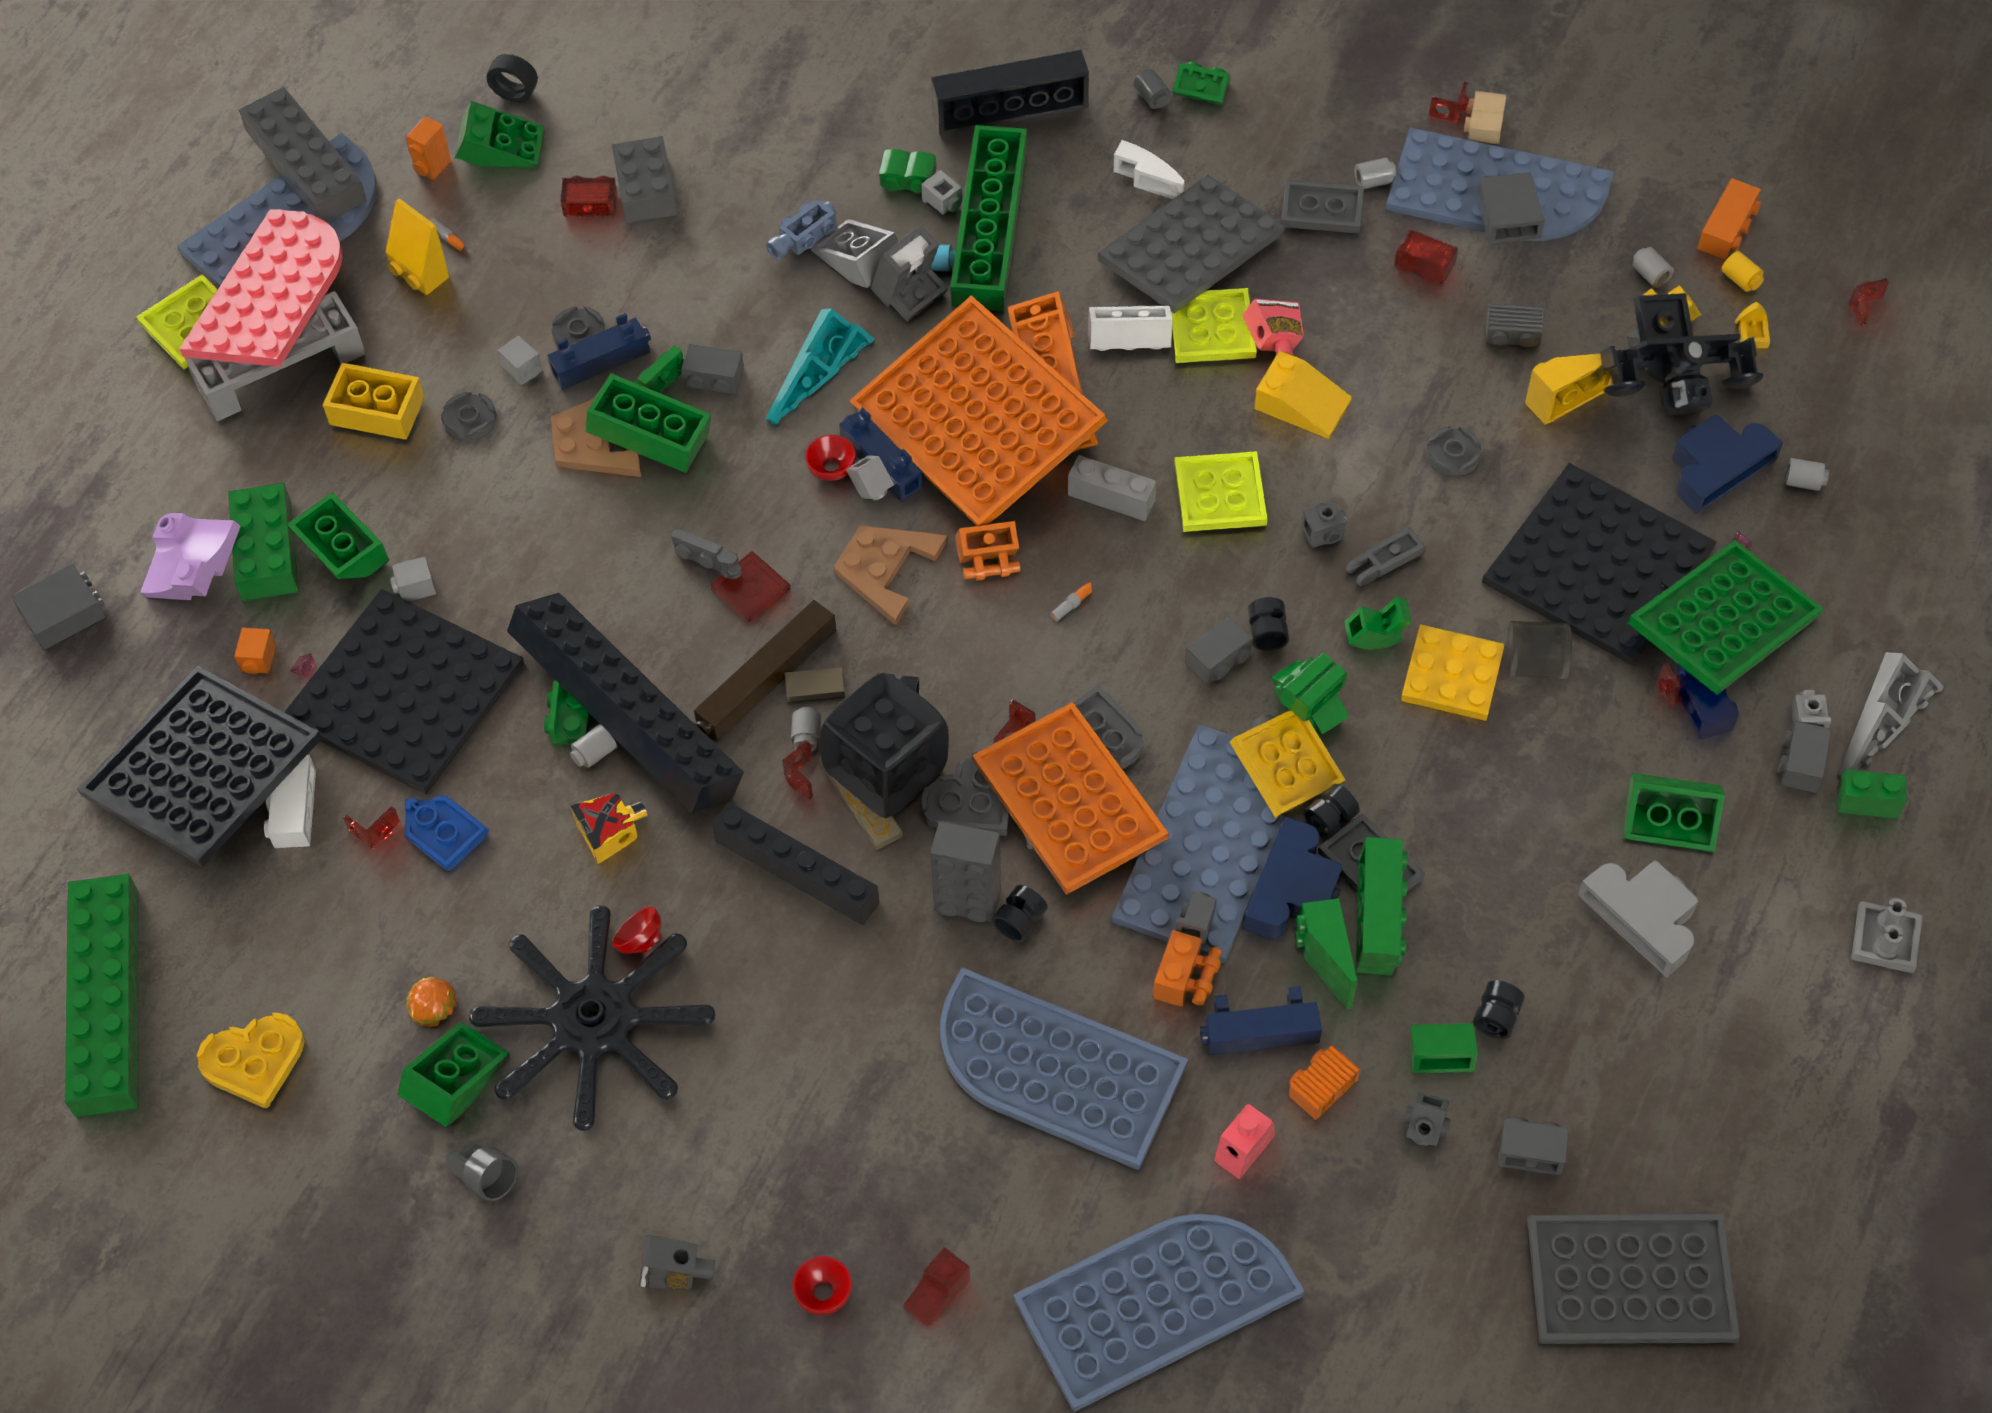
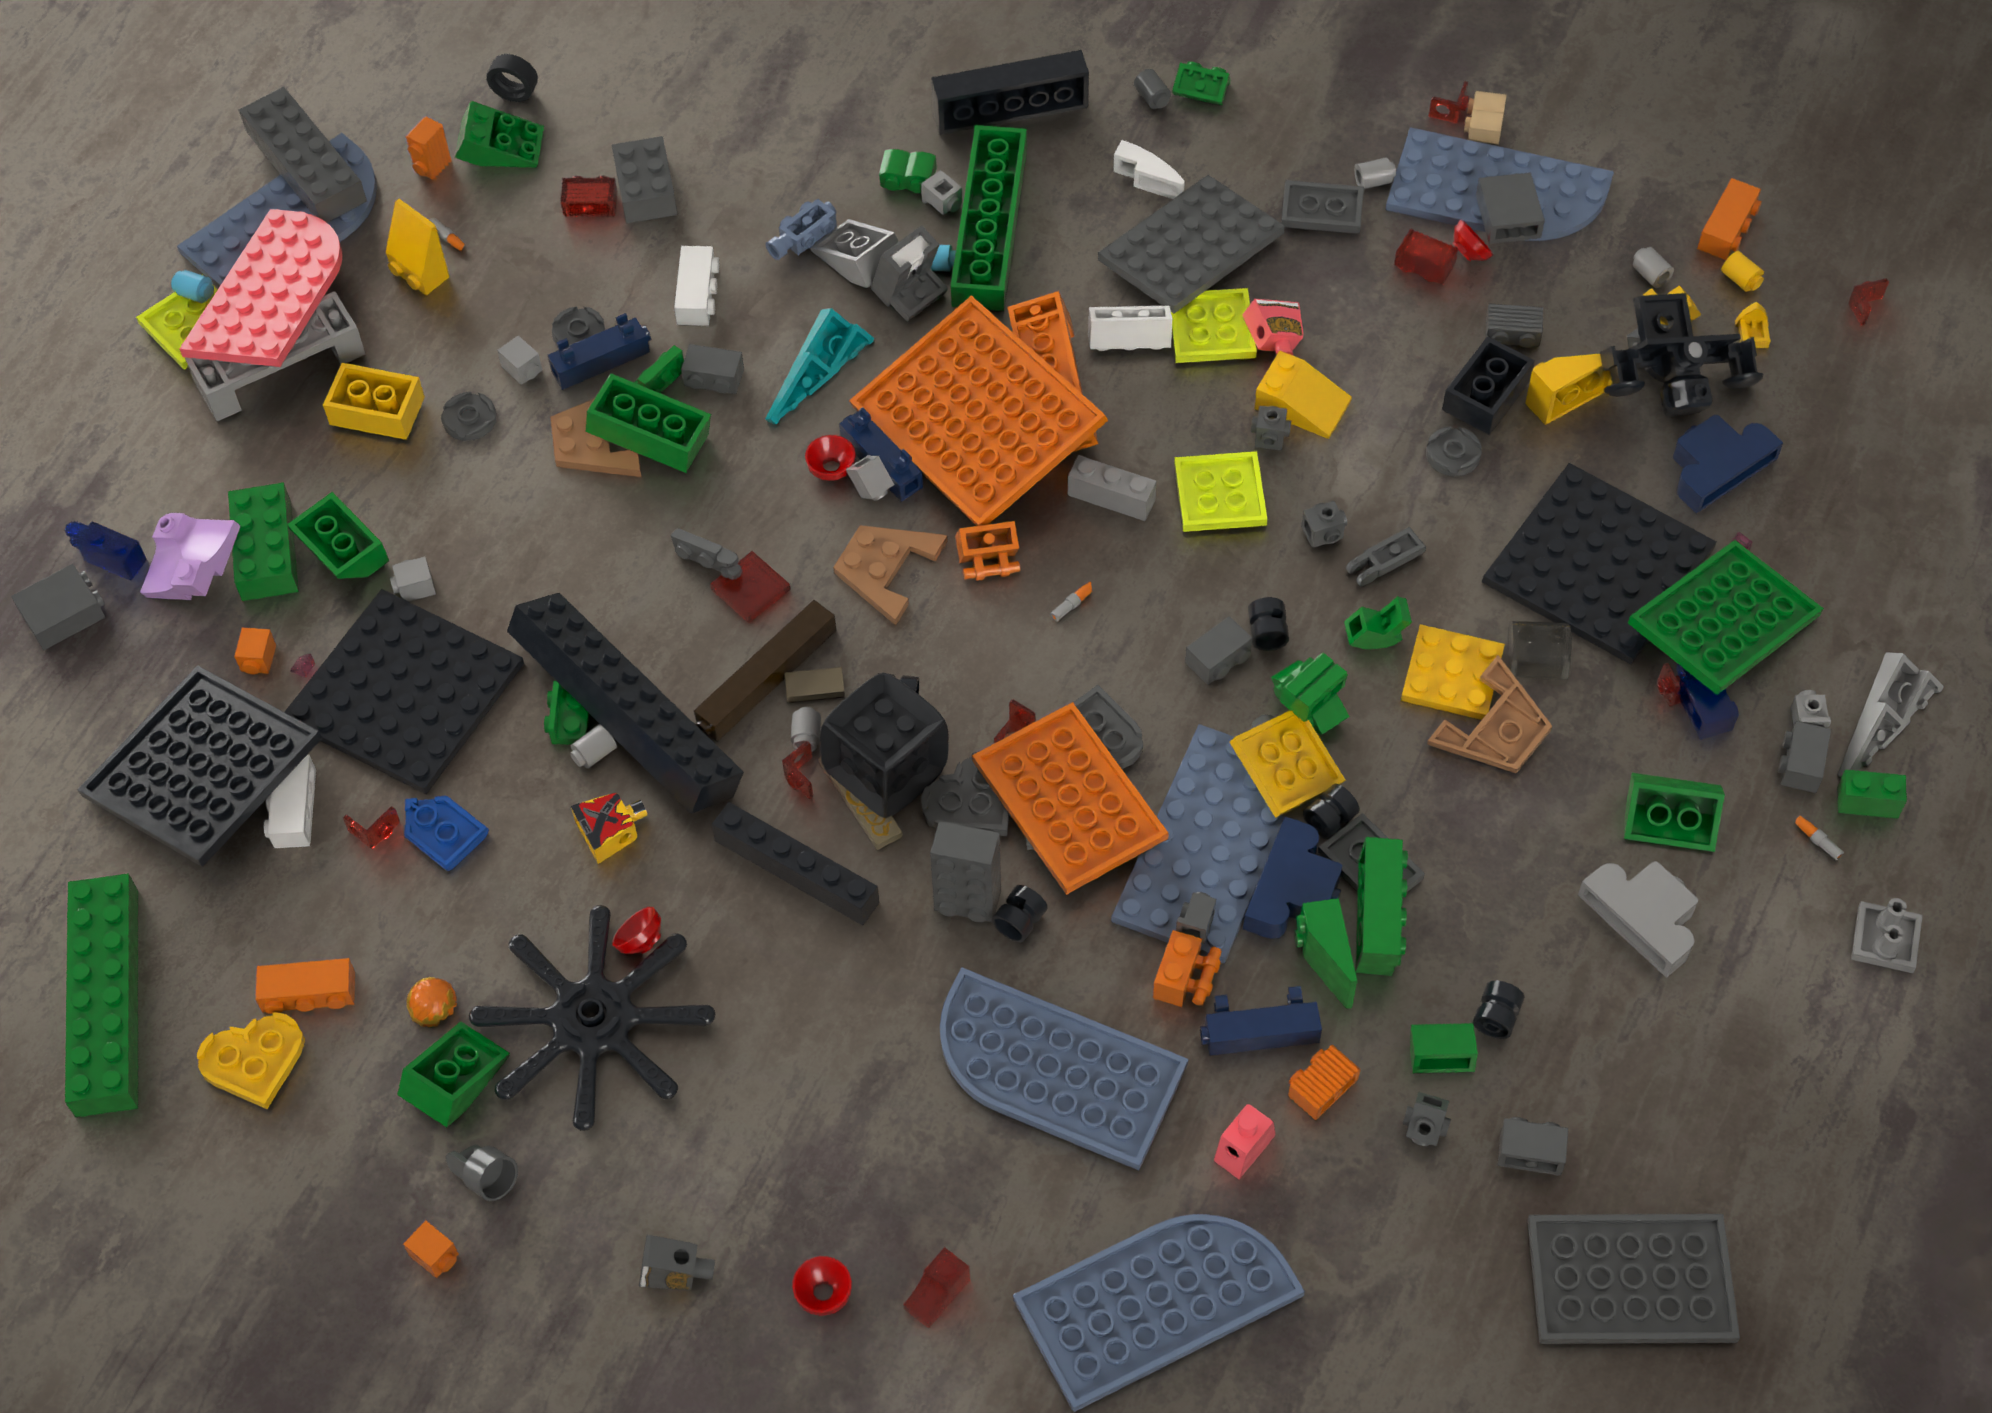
(107, 548): none -> clear blue hinge
(192, 286): none -> medium azure brick
(305, 985): none -> orange brick
(431, 1249): none -> orange brick
(696, 285): none -> white brick
(1270, 427): none -> dark grey brick
(1469, 243): none -> red piece
(1488, 385): none -> black brick
(1507, 731): none -> medium nougat wing
(1806, 474): light grey brick -> none
(1819, 838): none -> light grey piece

